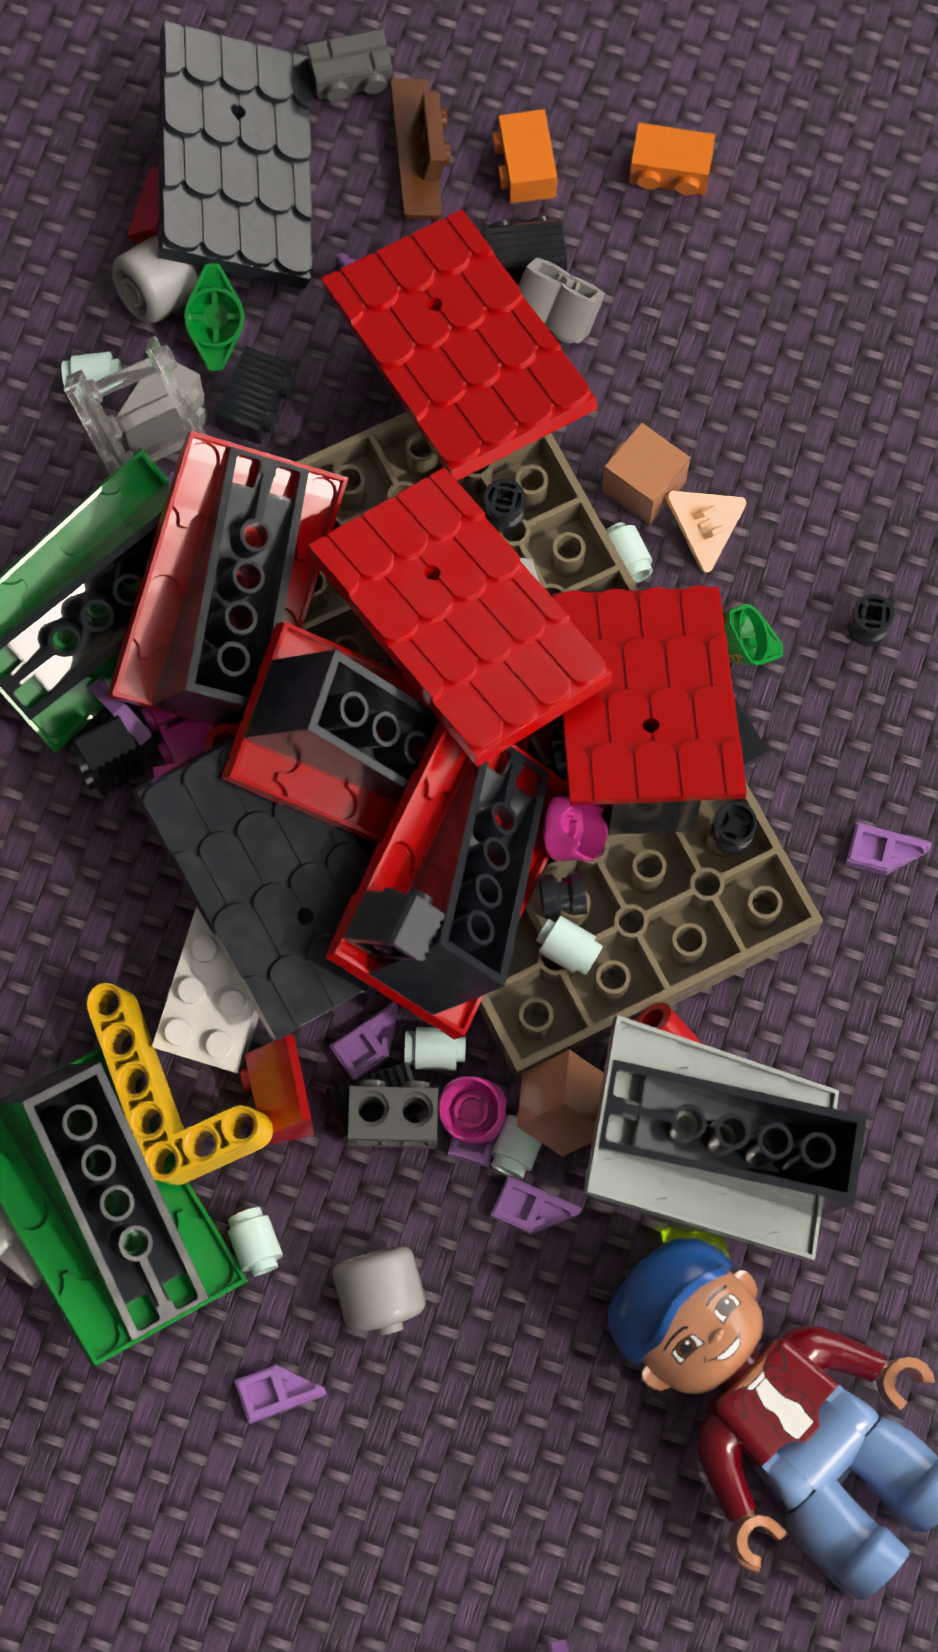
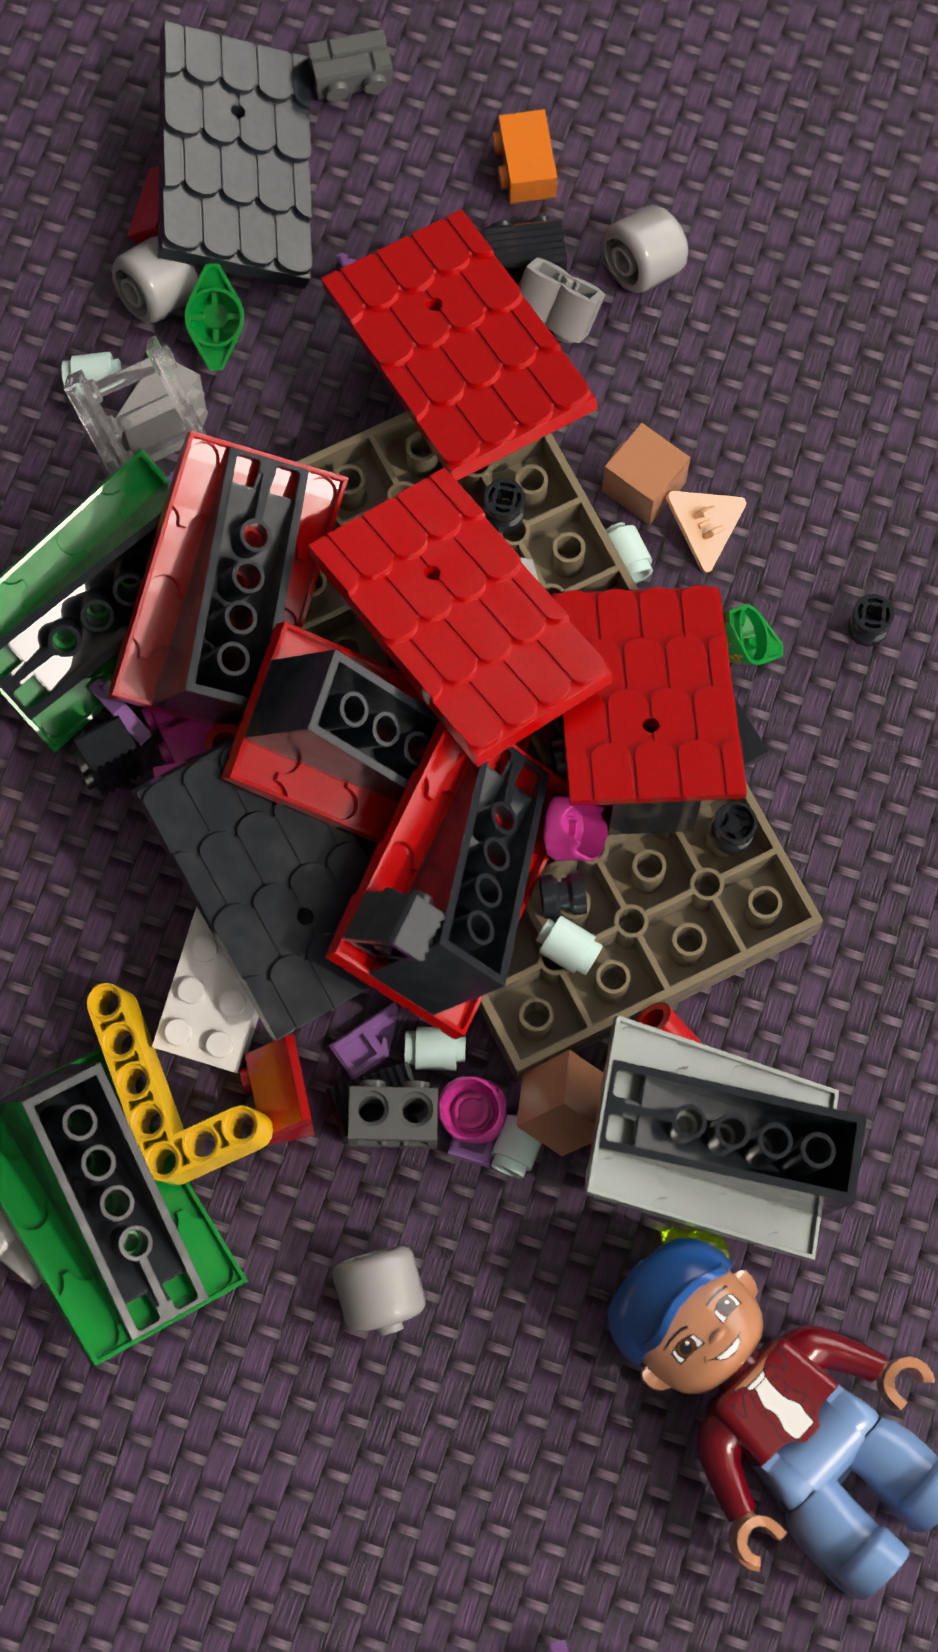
(254, 395): black brick -> none
(254, 1241): light aqua brick -> none
(274, 1392): medium lavender tile -> none
(419, 146): reddish brown bracket -> none
(531, 1208): medium lavender tile -> none
(644, 248): none -> light grey head
(671, 159): orange brick -> none
(883, 850): medium lavender tile -> none

